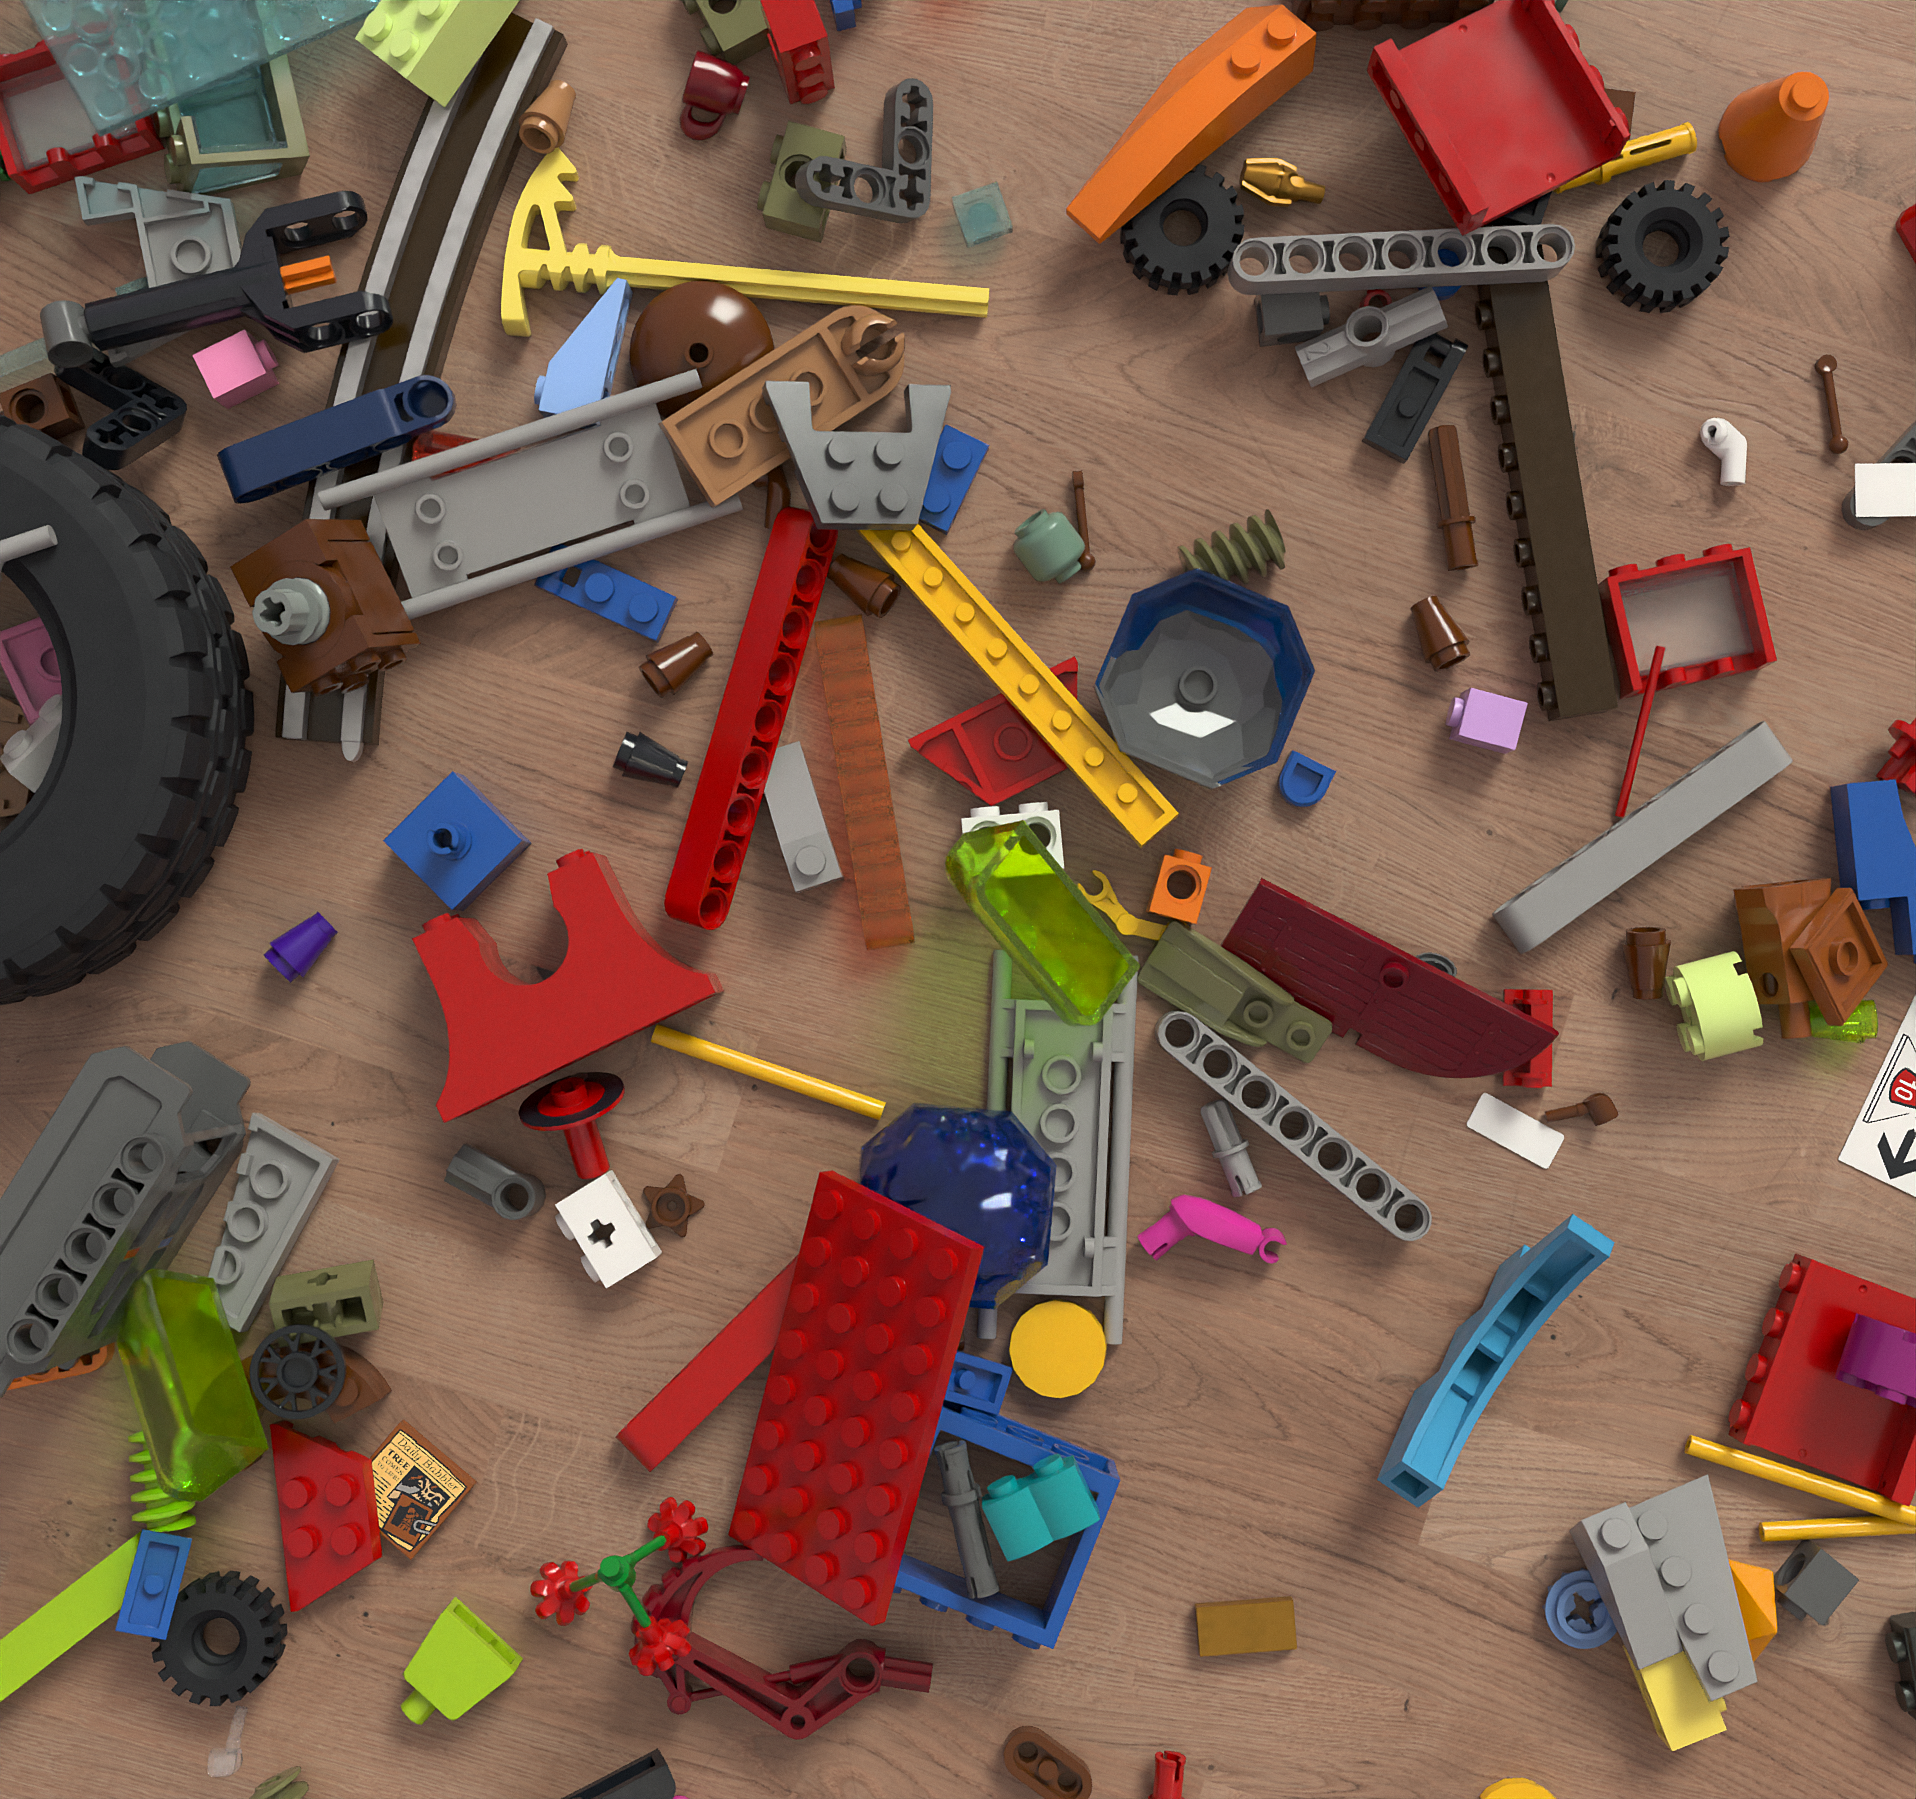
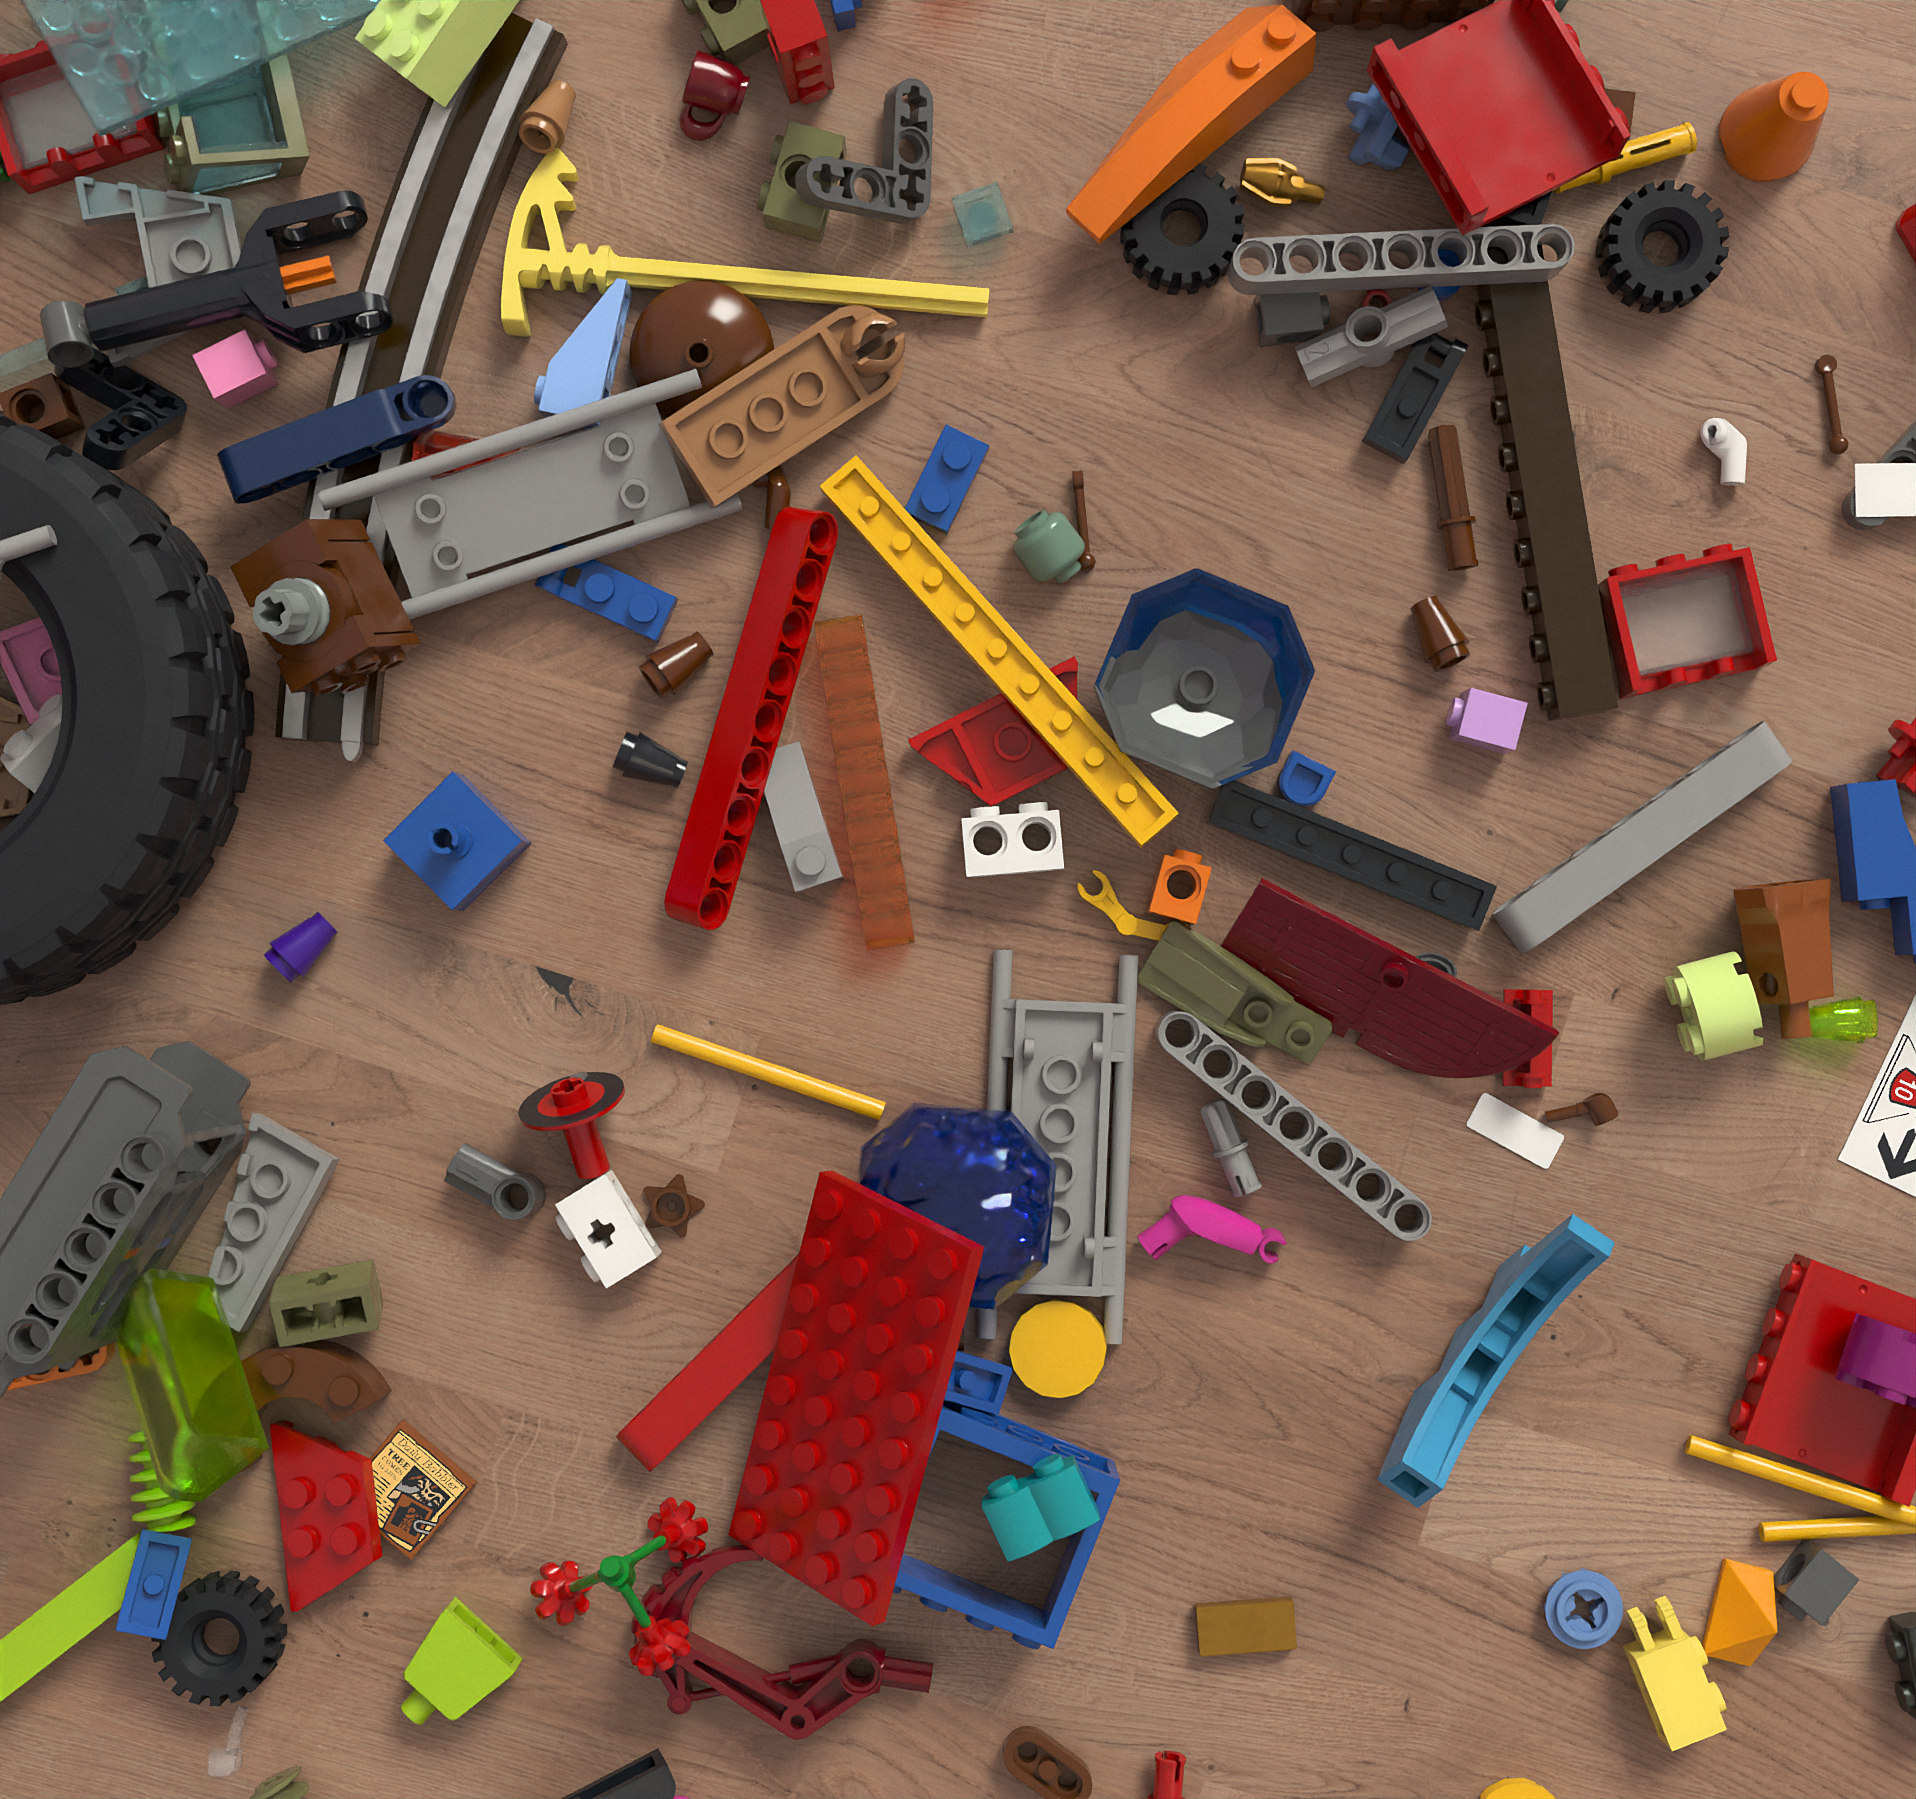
(298, 1371): black wheel -> none
(603, 992): red piece -> none
(861, 476): wing -> none
(864, 585): reddish brown cone -> none
(962, 1500): dark grey pin -> none
(1041, 920): clear neon green windscreen -> none
(1239, 552): olive piece -> none
(1352, 854): none -> black plate
(1376, 131): none -> medium blue hips
(1628, 1584): light grey slope -> none
(1640, 731): red axle -> none
(1646, 960): reddish brown cone -> none
(1698, 1585): light grey wing -> none
(1839, 956): dark orange tile -> none

